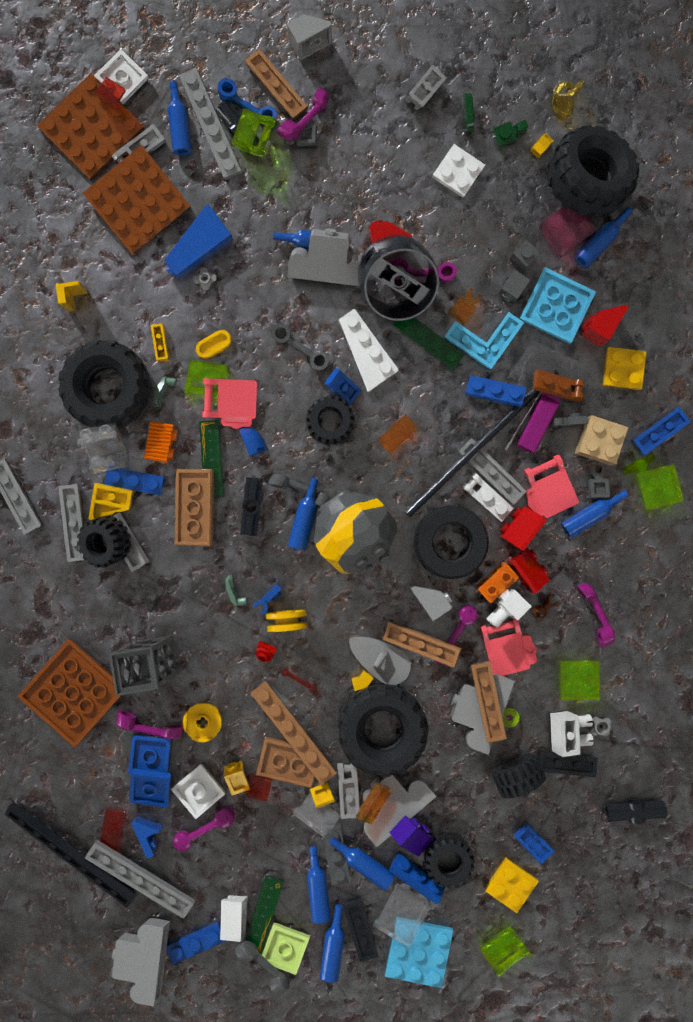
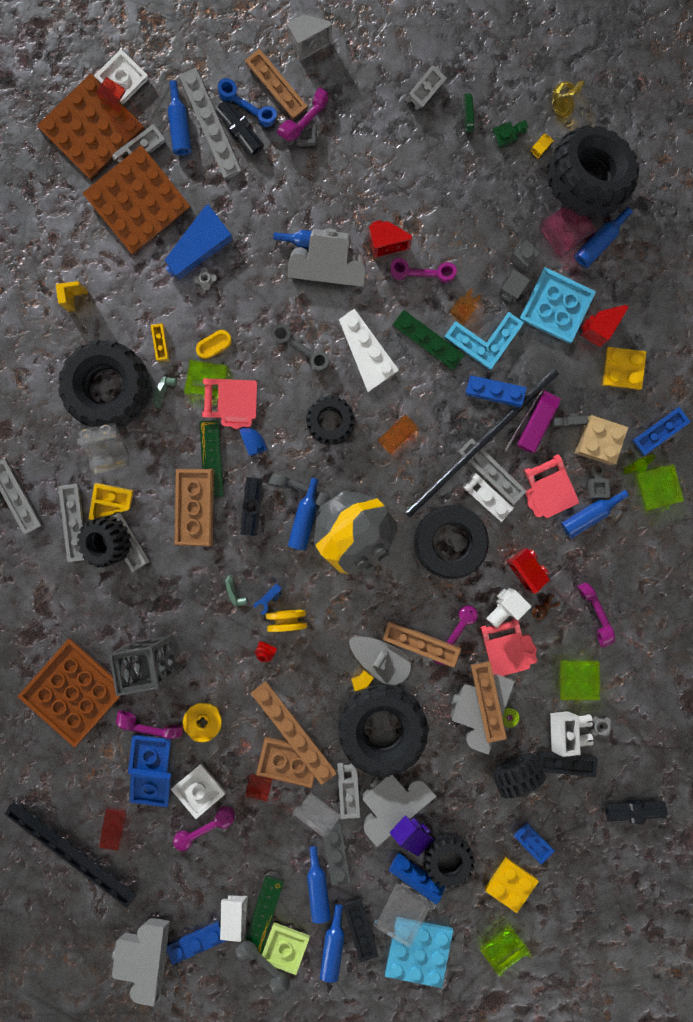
(135, 481): blue plate -> none
(140, 879): light grey plate -> none
(144, 830): blue slope -> none
(160, 442): orange brick -> none
(236, 778): yellow bracket -> none
(247, 130): clear neon green plate -> none
(285, 672): clear red hinge -> none
(322, 795): yellow tile -> none
(342, 386): blue slope -> none
(365, 864): blue piece -> none
(373, 803): clear orange plate -> none
(419, 294): black cylinder -> none
(432, 600): light grey slope -> none
(458, 170): white plate -> none
(497, 582): orange bracket -> none
(522, 528): red slope -> none
(558, 385): dark orange plate -> none

